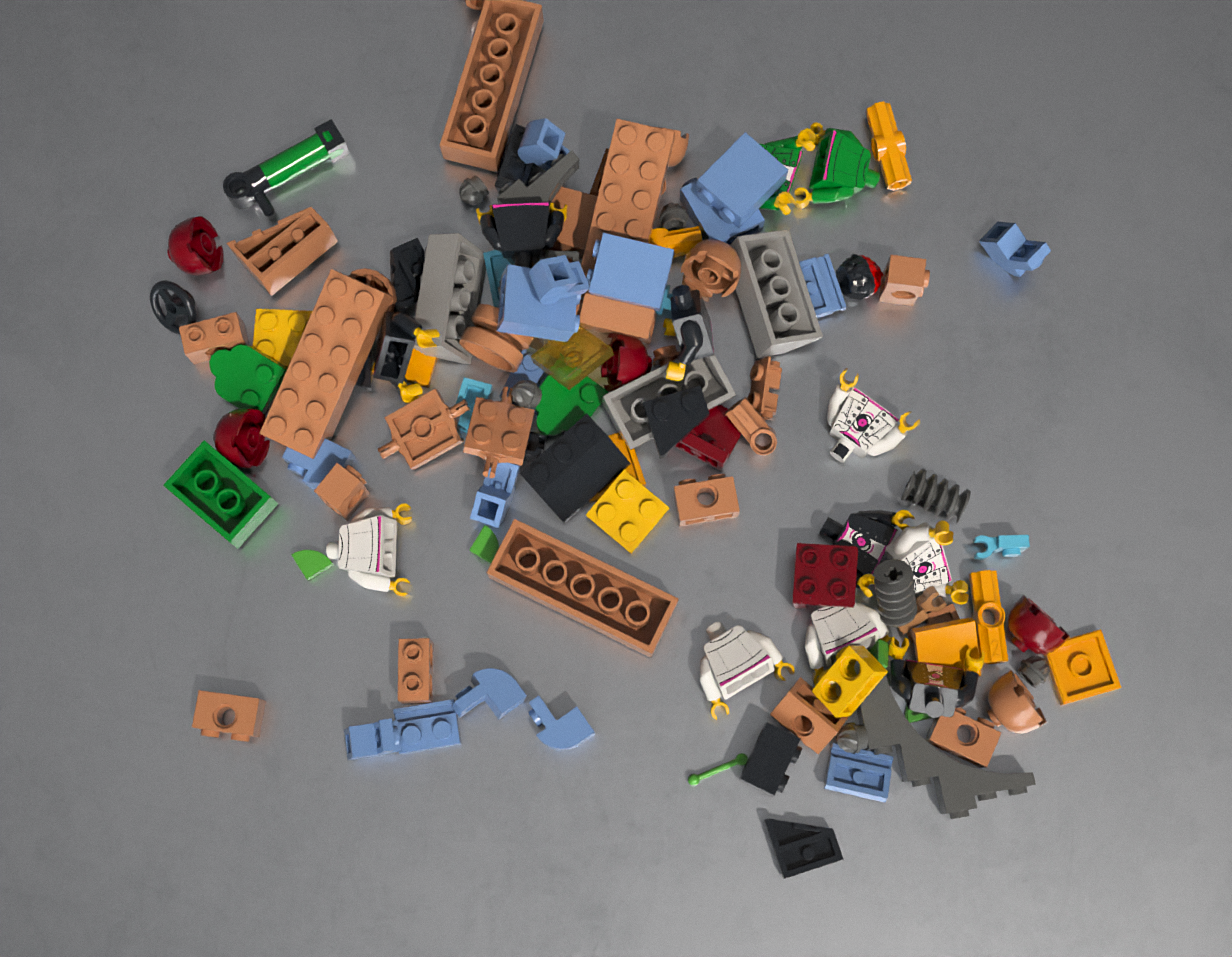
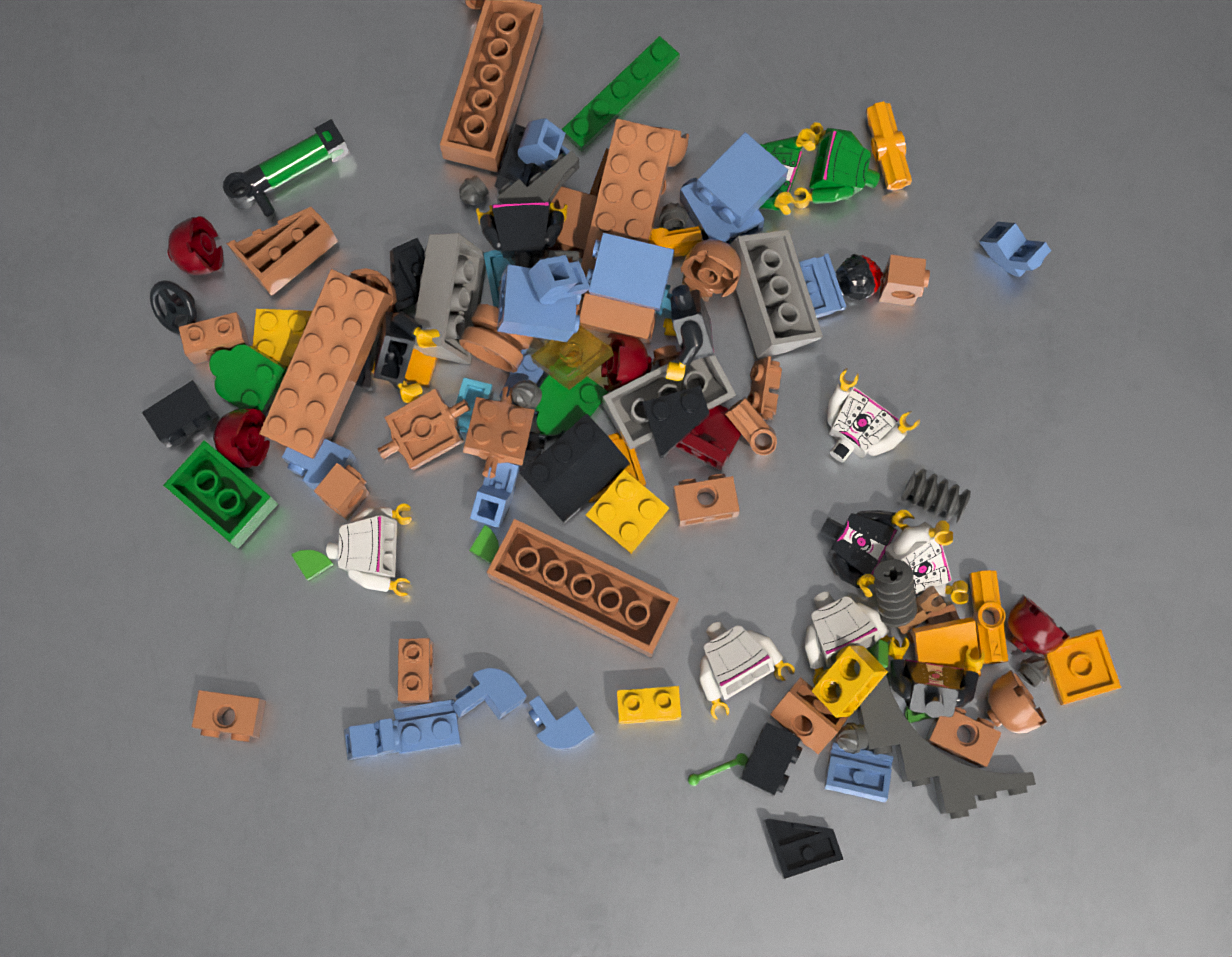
(180, 414): none -> black brick
(620, 93): none -> green plate
(649, 705): none -> yellow brick
(825, 575): dark red bracket -> none
(1007, 544): medium azure plate -> none

